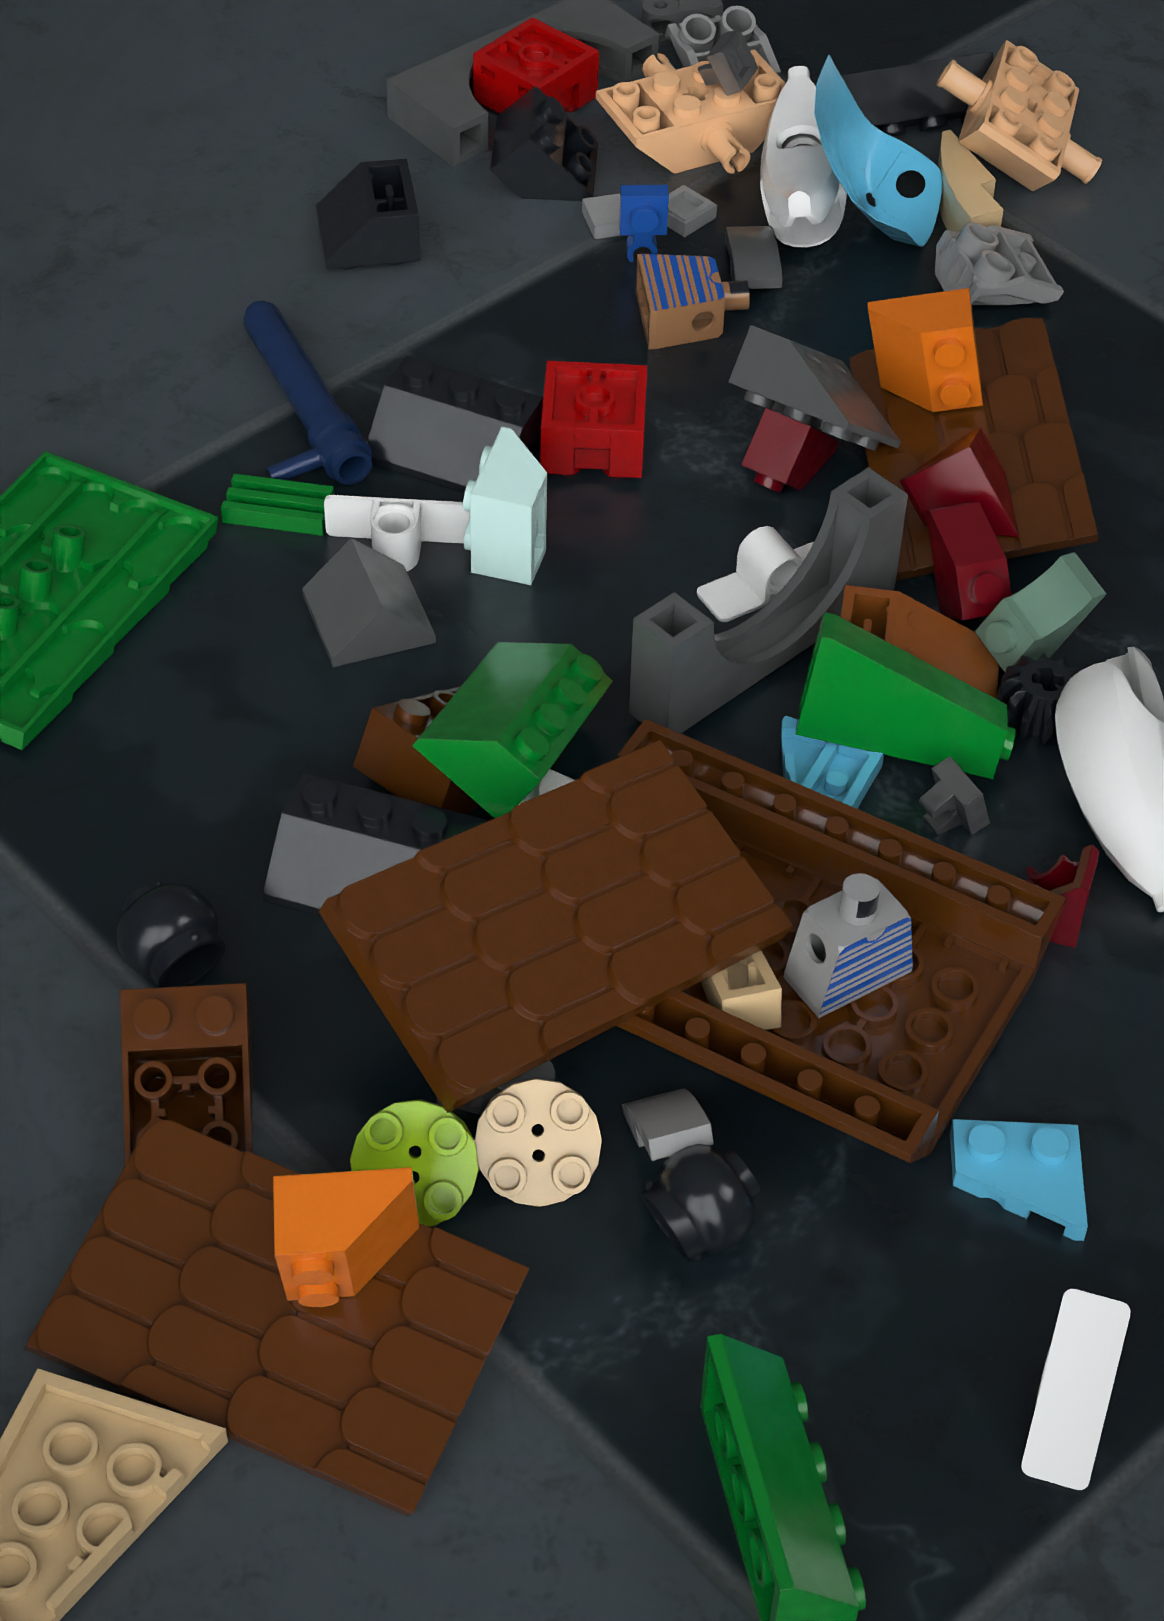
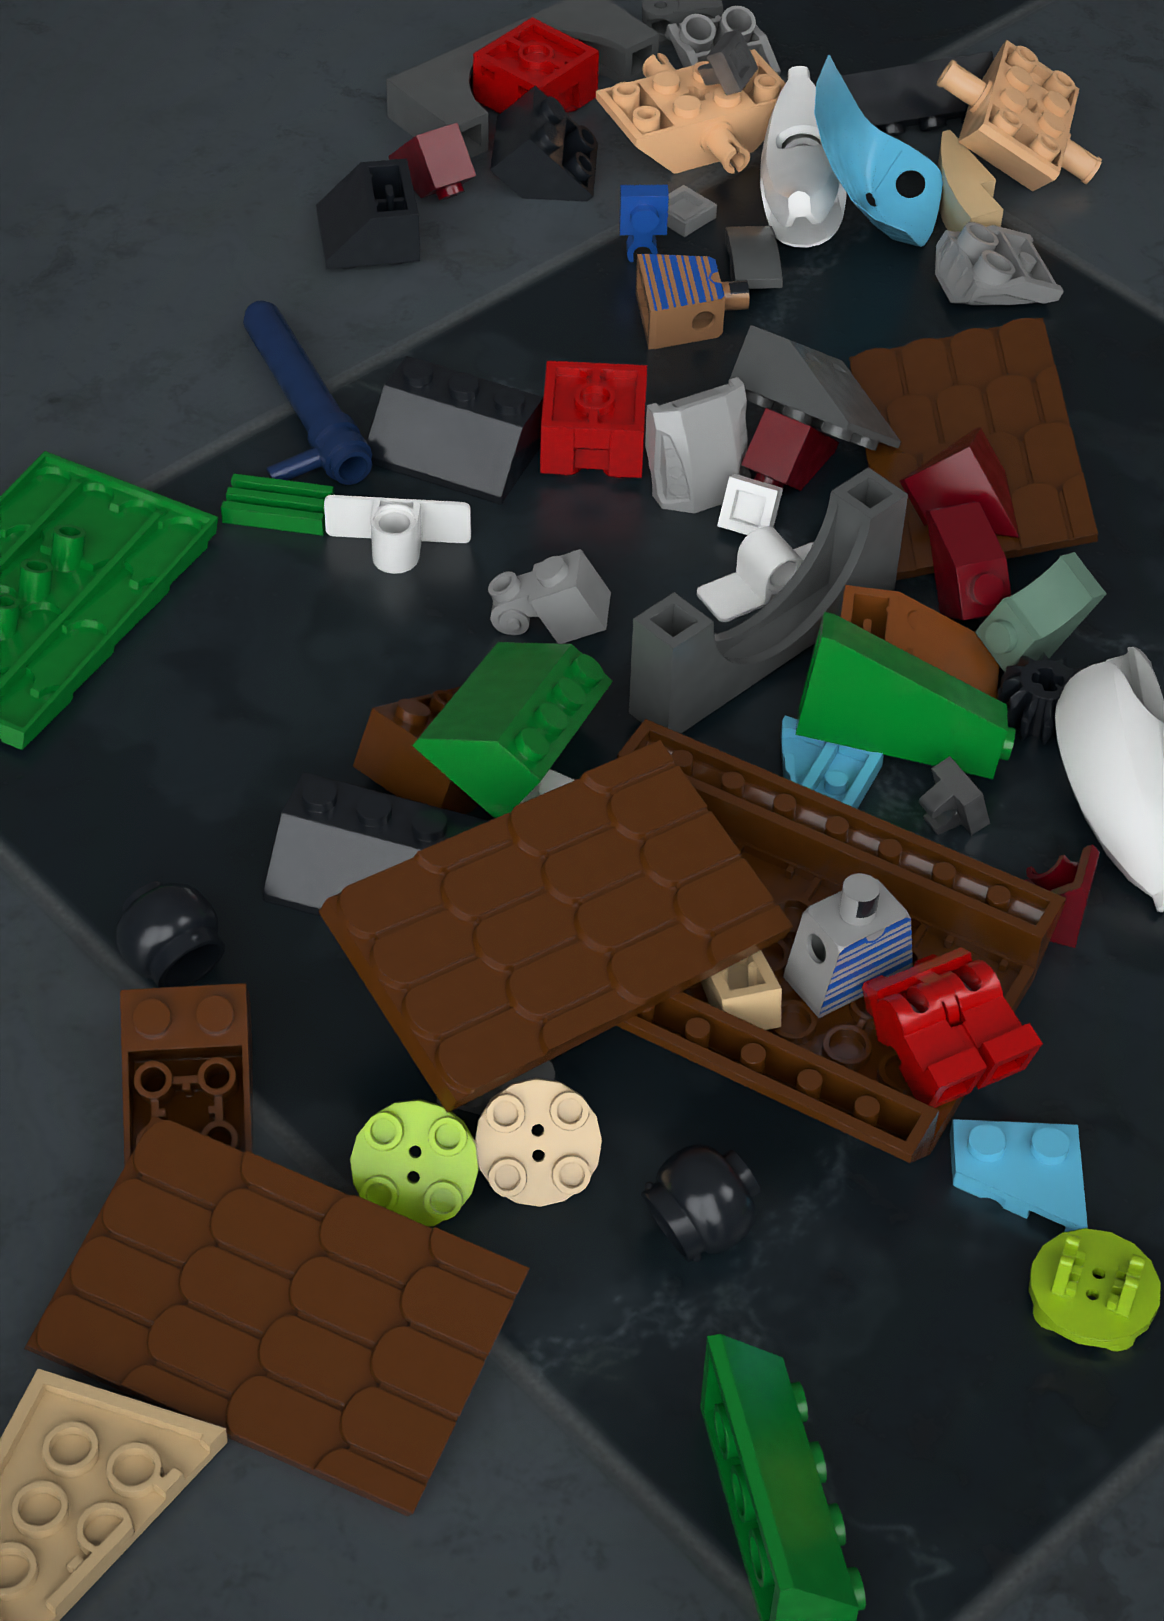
(339, 1229): orange slope -> none
(365, 606): dark grey slope -> none
(437, 162): none -> dark red slope
(507, 511): light aqua slope -> none
(559, 591): none -> light grey brick
(602, 215): light grey tile -> none
(668, 1123): light grey slope -> none
(697, 447): none -> light grey slope
(749, 504): none -> white tile
(928, 349): orange slope -> none
(949, 1026): none -> red hips
(1075, 1389): white piece -> none
(1124, 1296): none -> lime plate

